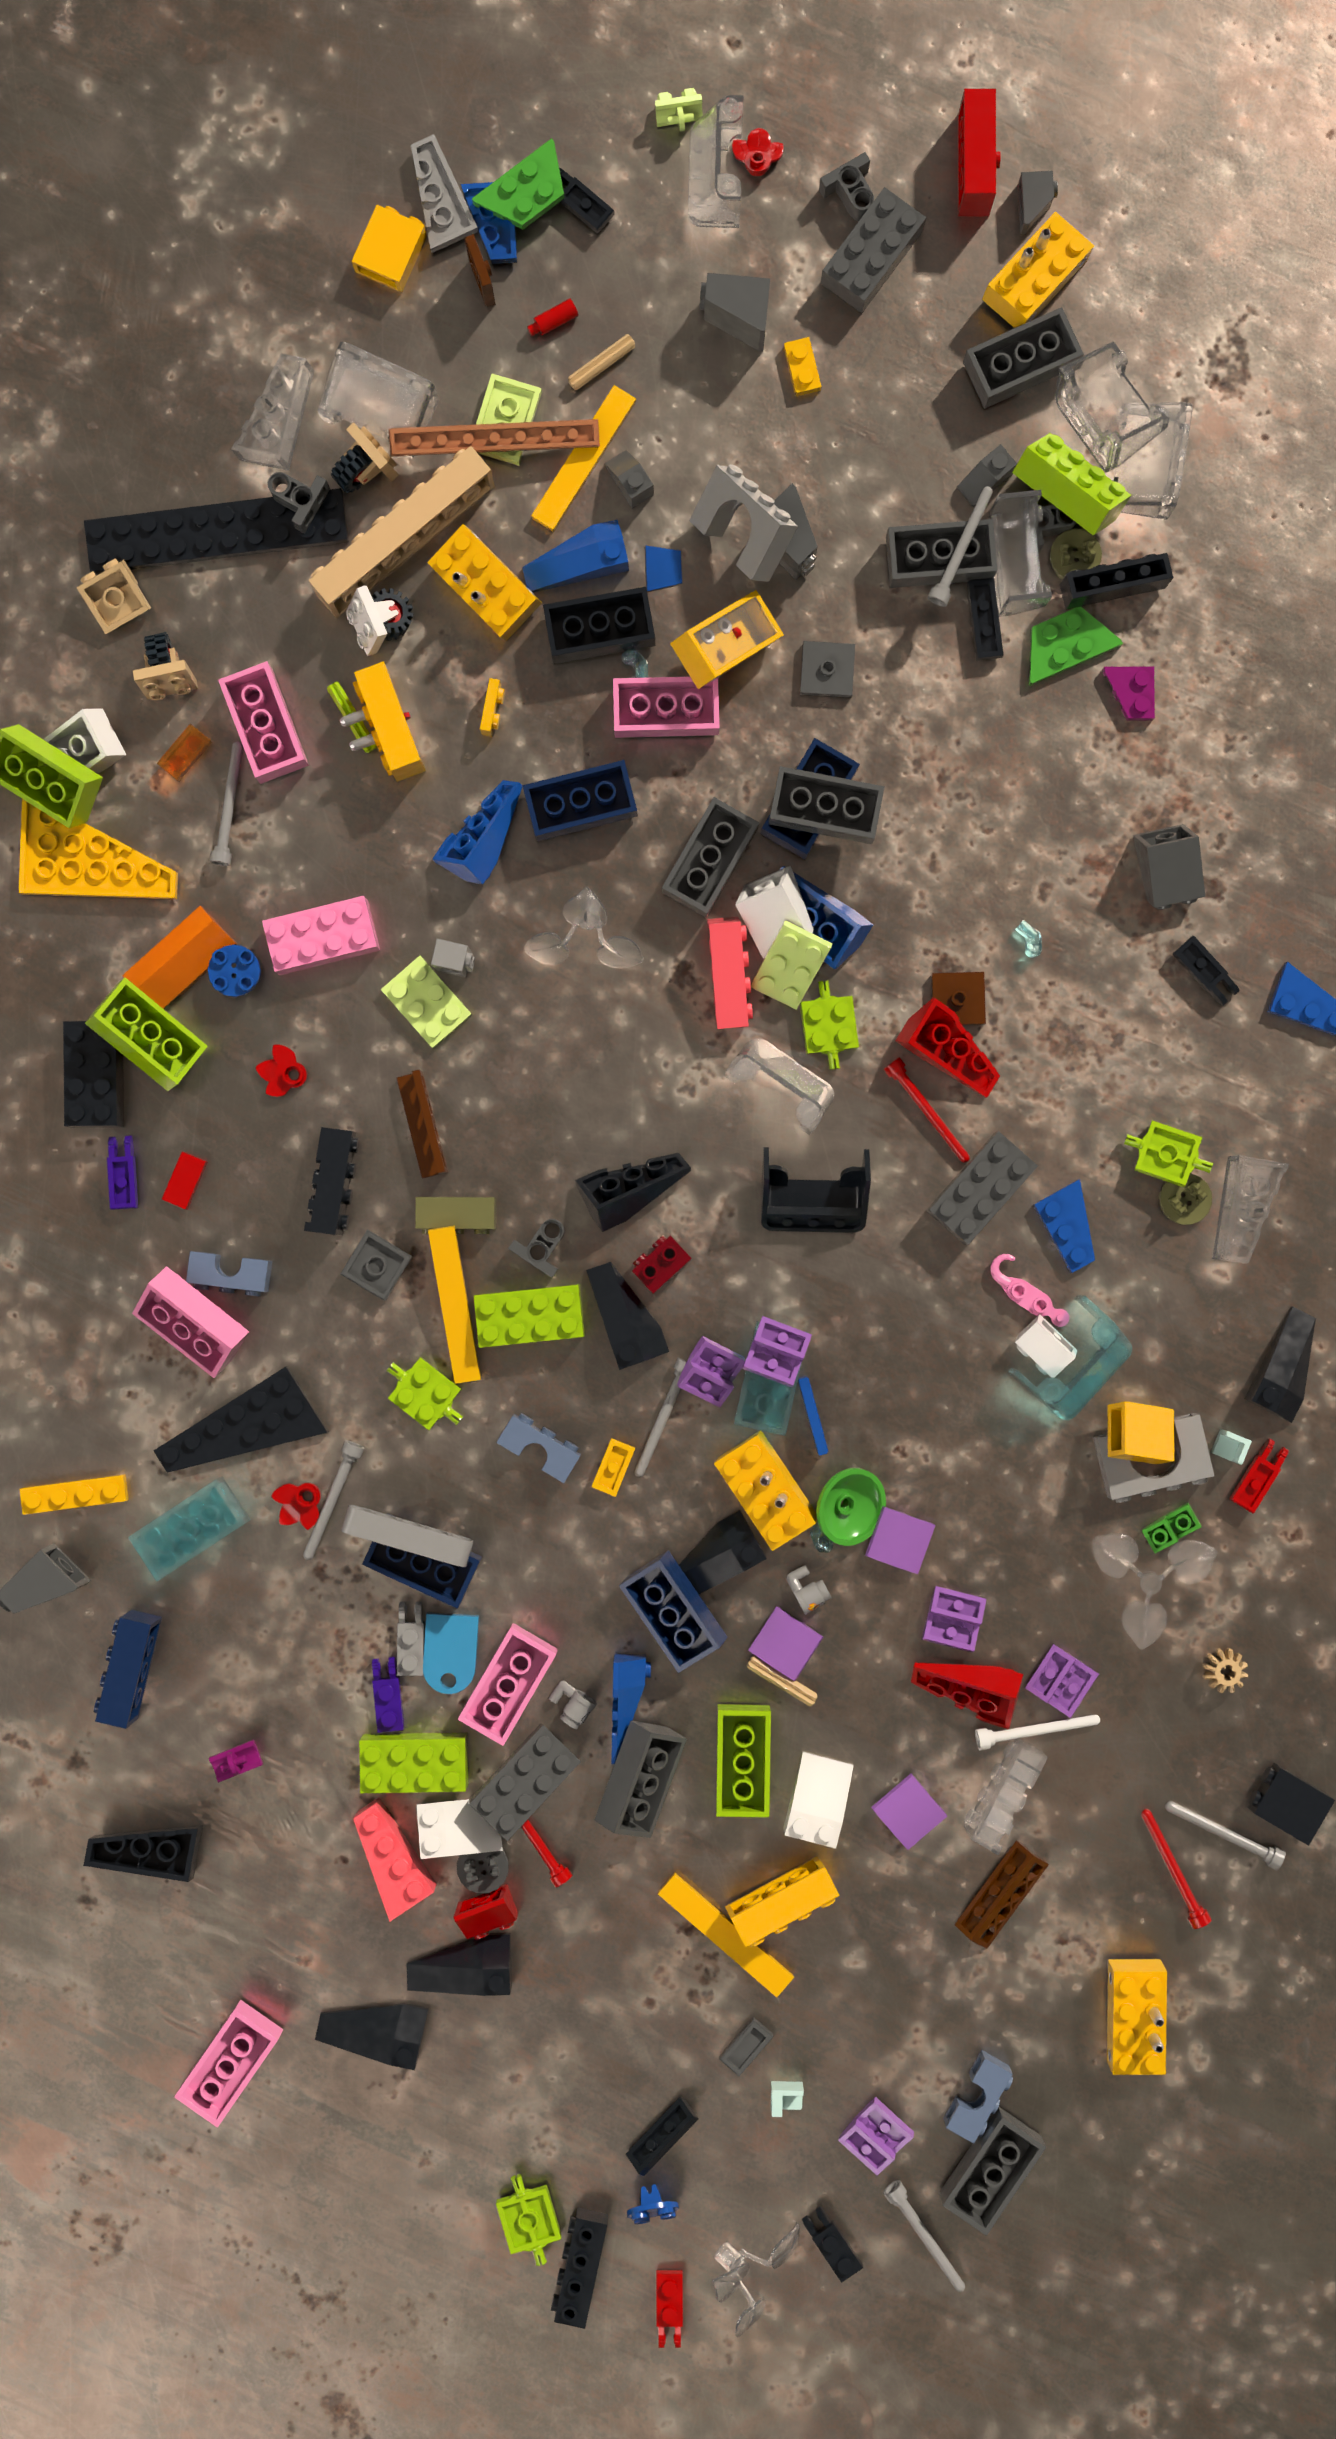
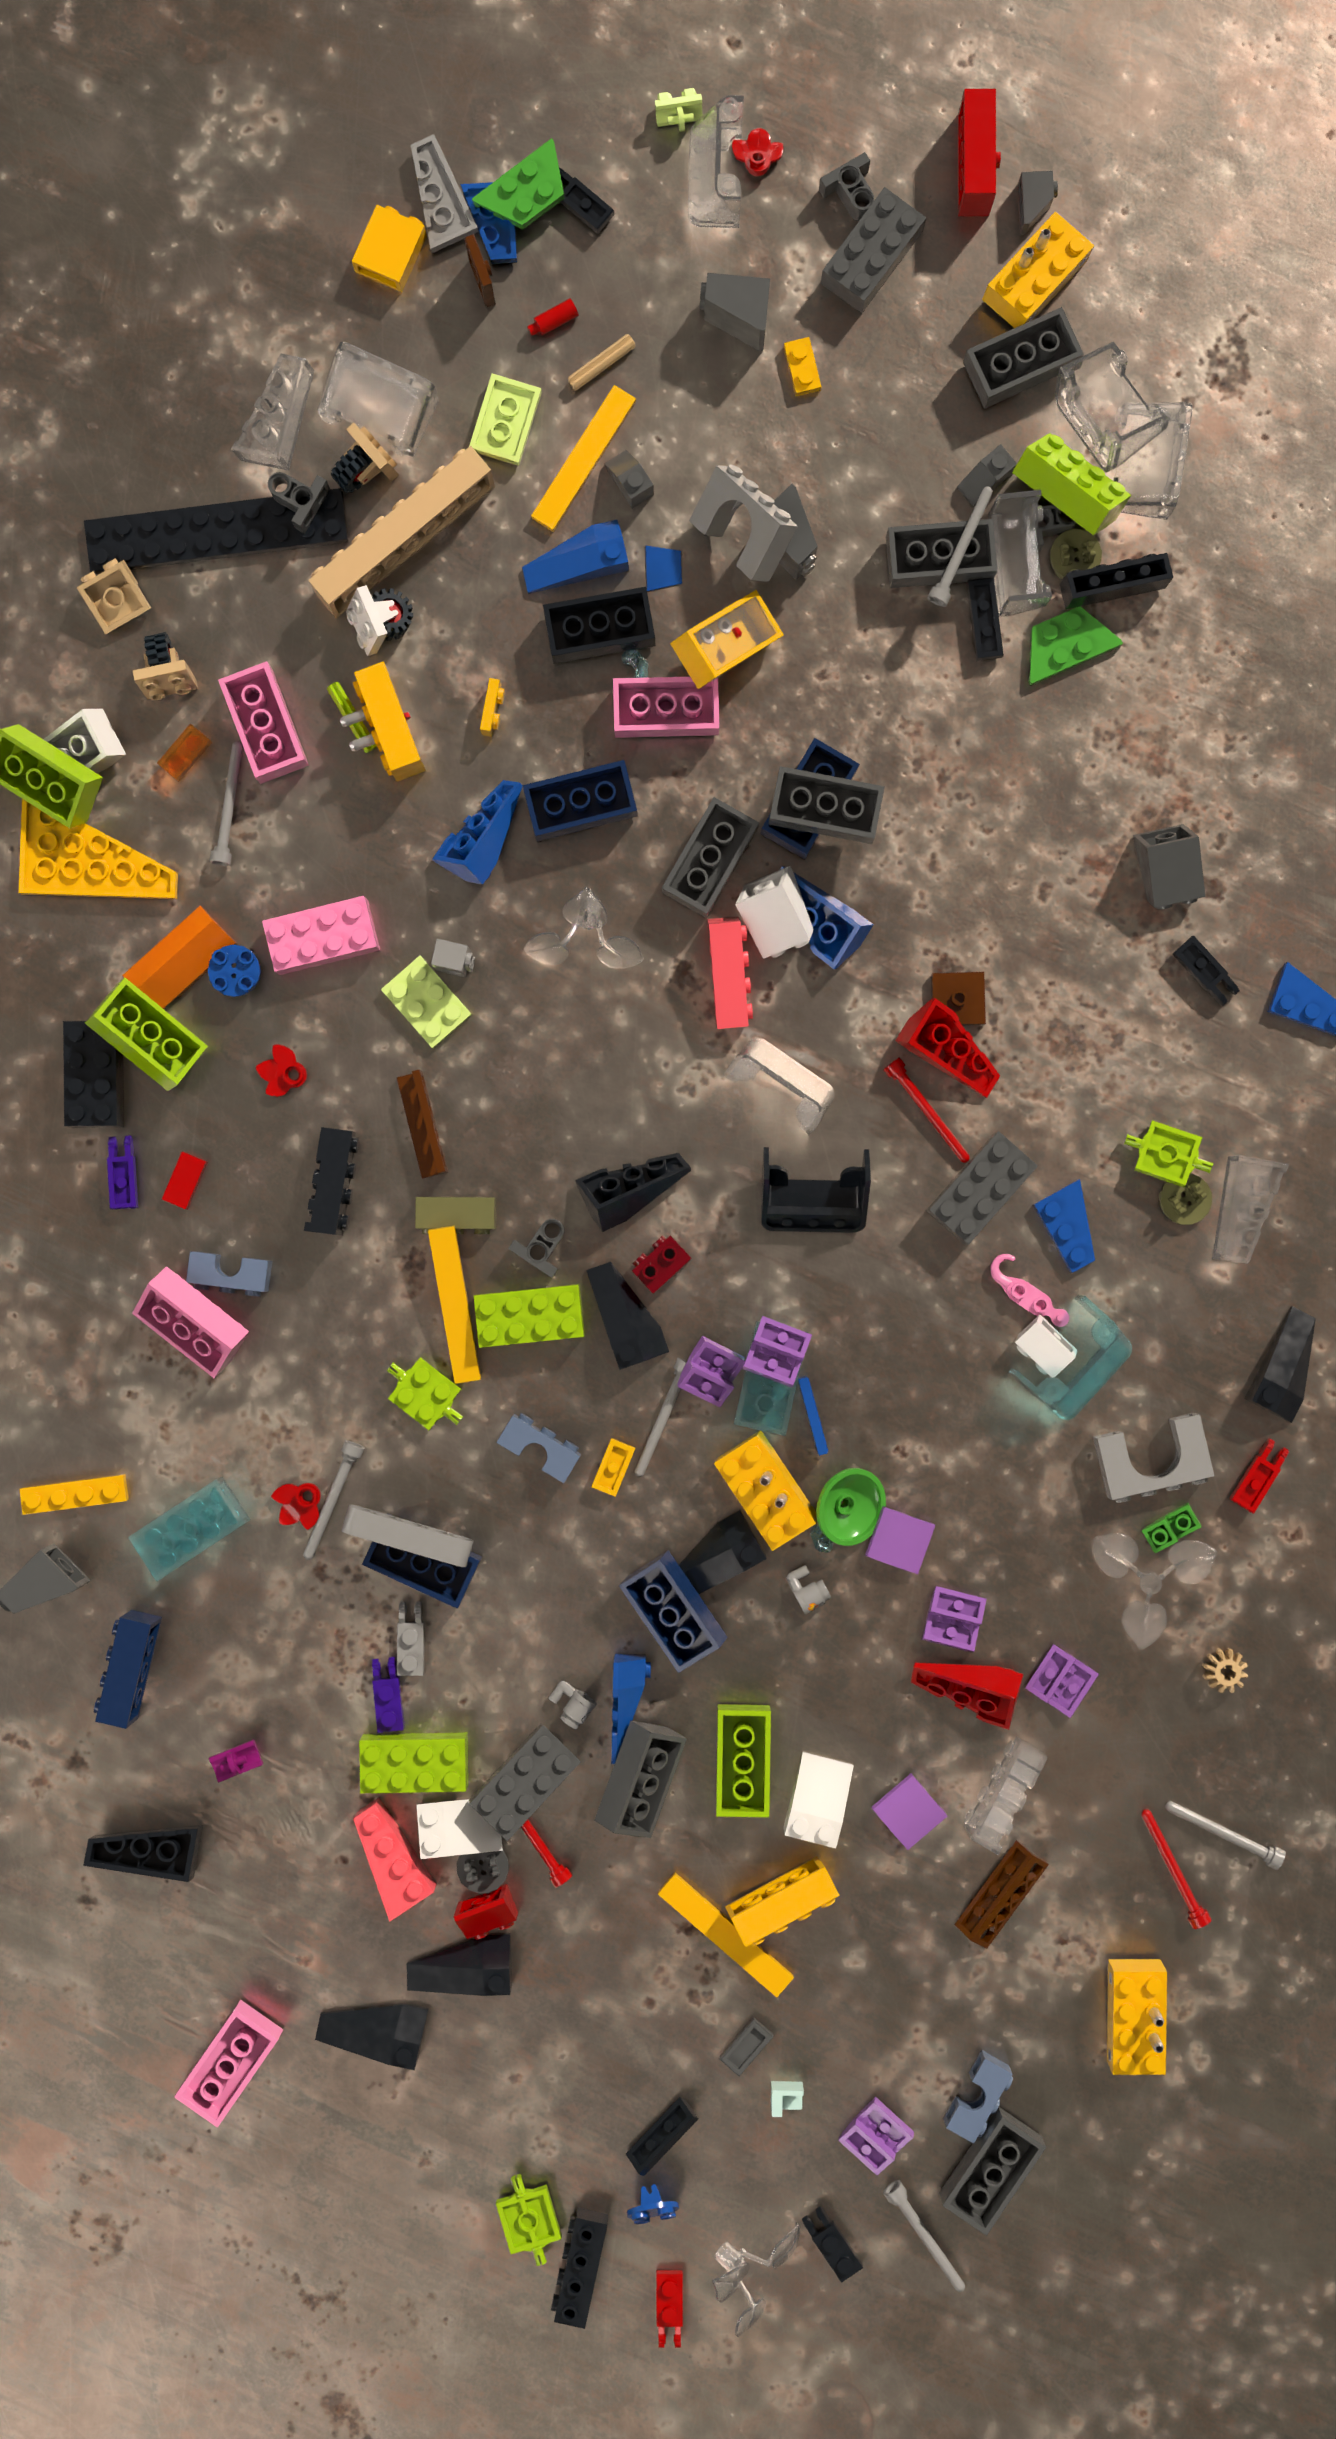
(258, 1419): black wing -> none
(376, 1265): dark grey plate -> none
(450, 1648): dark azure tile -> none
(484, 582): yellow piece -> none
(494, 437): nougat tile -> none
(508, 1684): bright pink brick -> none
(783, 1682): tan axle -> none
(785, 1643): medium lavender slope -> none
(790, 964): yellowish green plate -> none
(827, 669): dark grey plate -> none
(829, 1025): lime plate -> none
(987, 1738): white piece -> none
(1033, 939): clear light blue arm -> none
(1133, 690): magenta wing -> none
(1140, 1432): yellow brick -> none
(1231, 1446): light aqua panel -> none
(1290, 1803): black brick -> none

